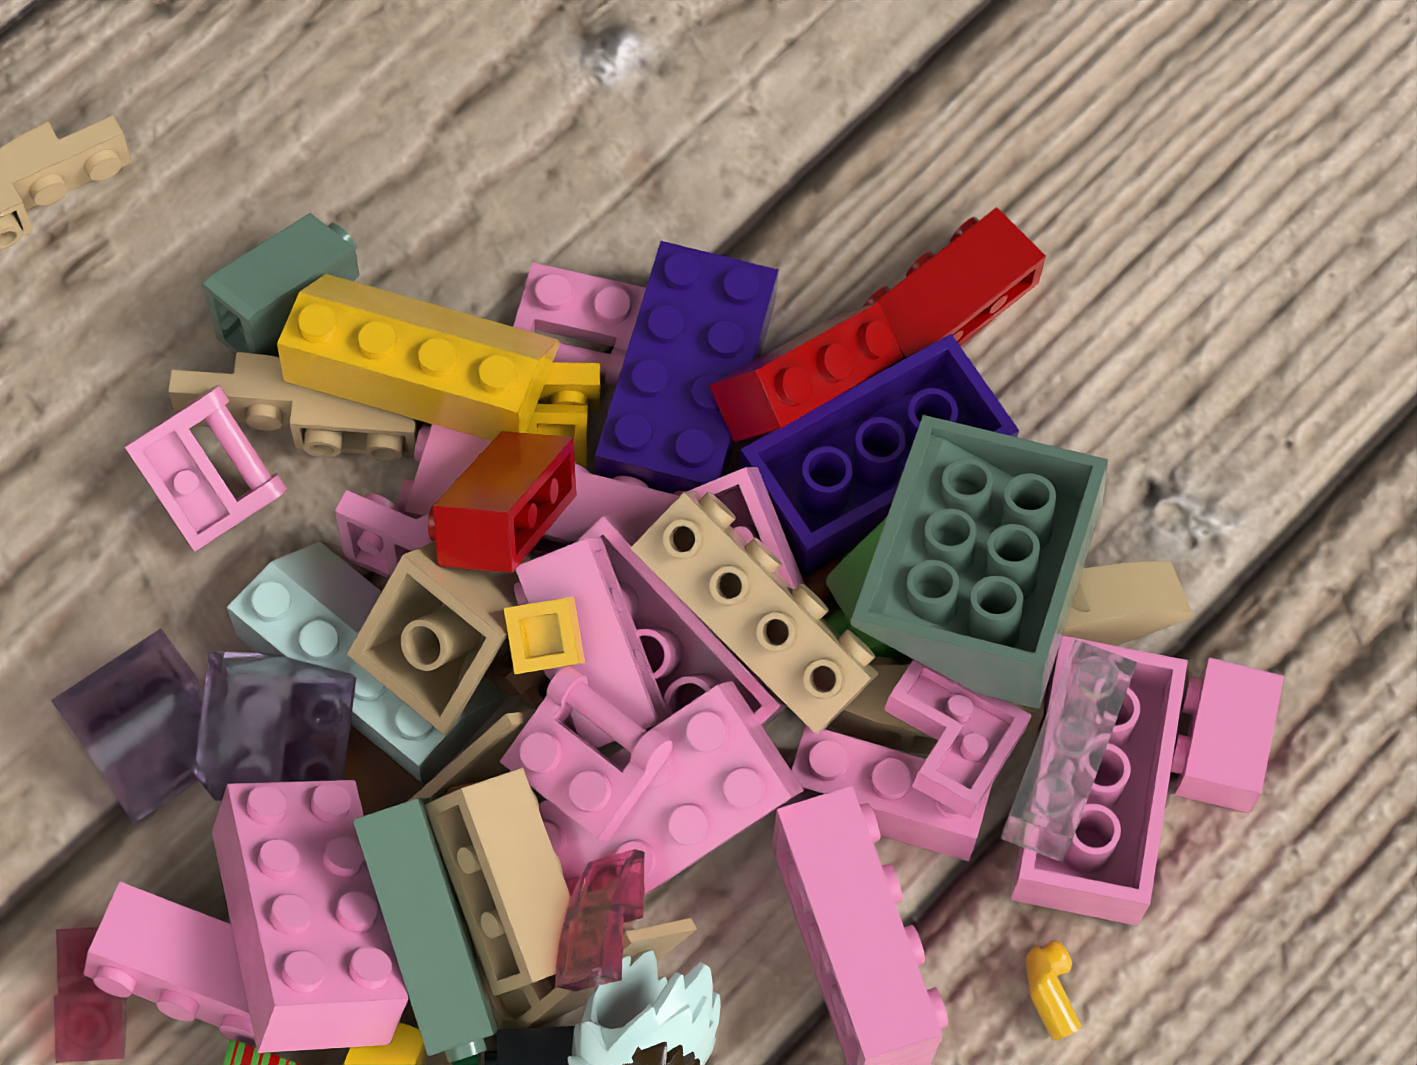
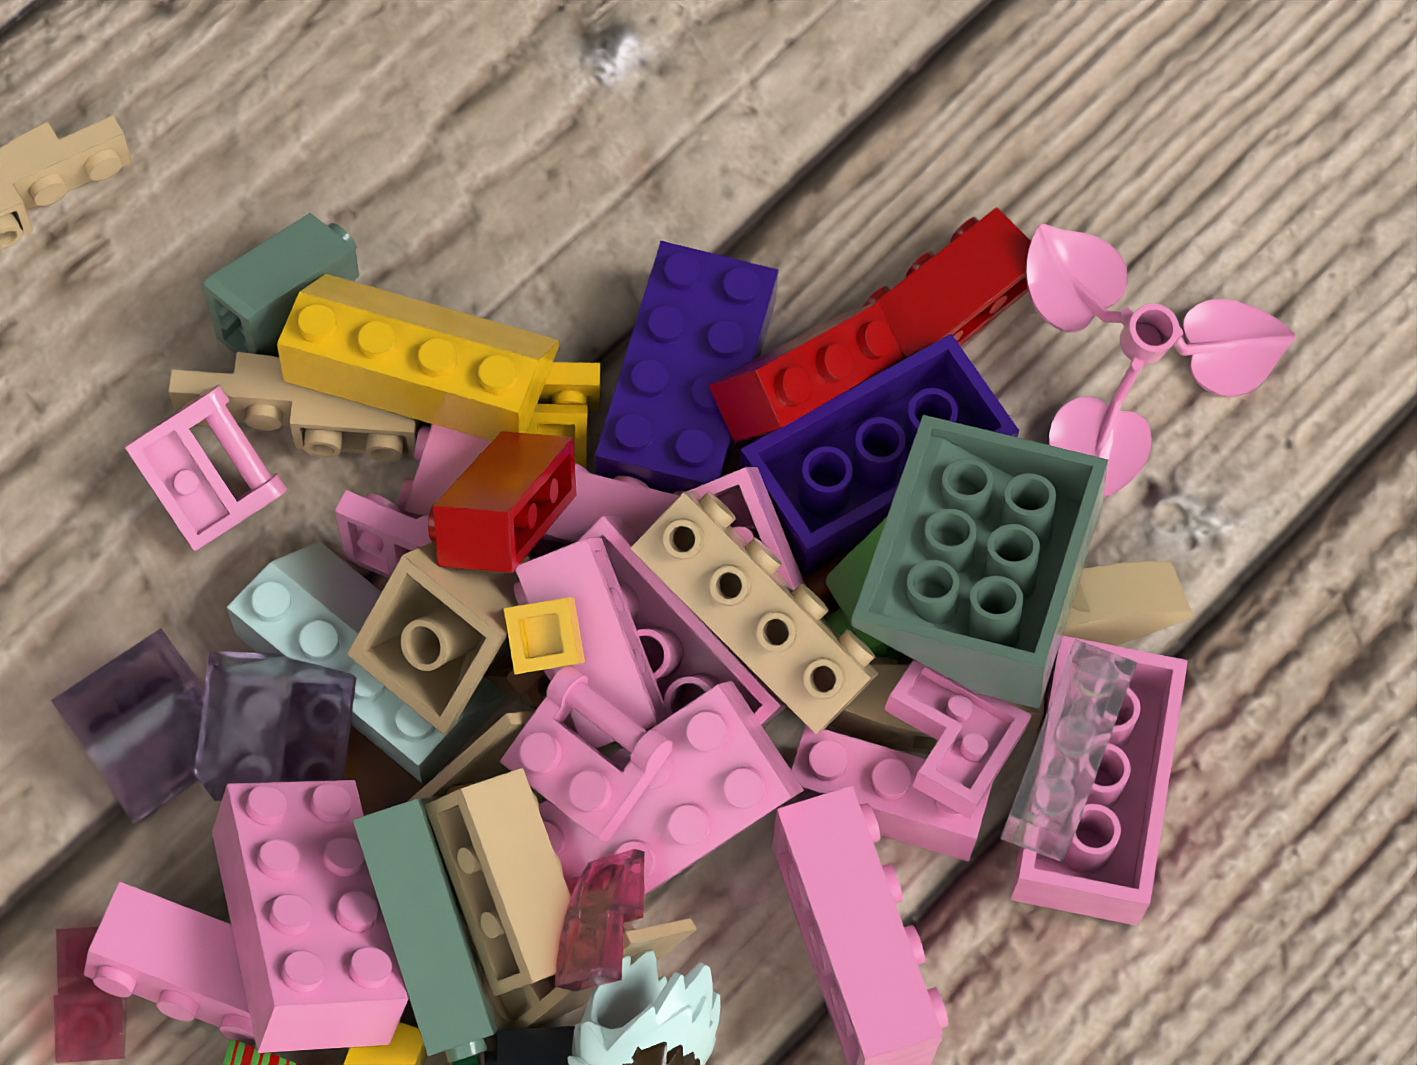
(584, 310): bright pink plate -> none
(1046, 991): yellow arm -> none
(1080, 276): none -> bright pink plant
(1227, 734): bright pink brick -> none

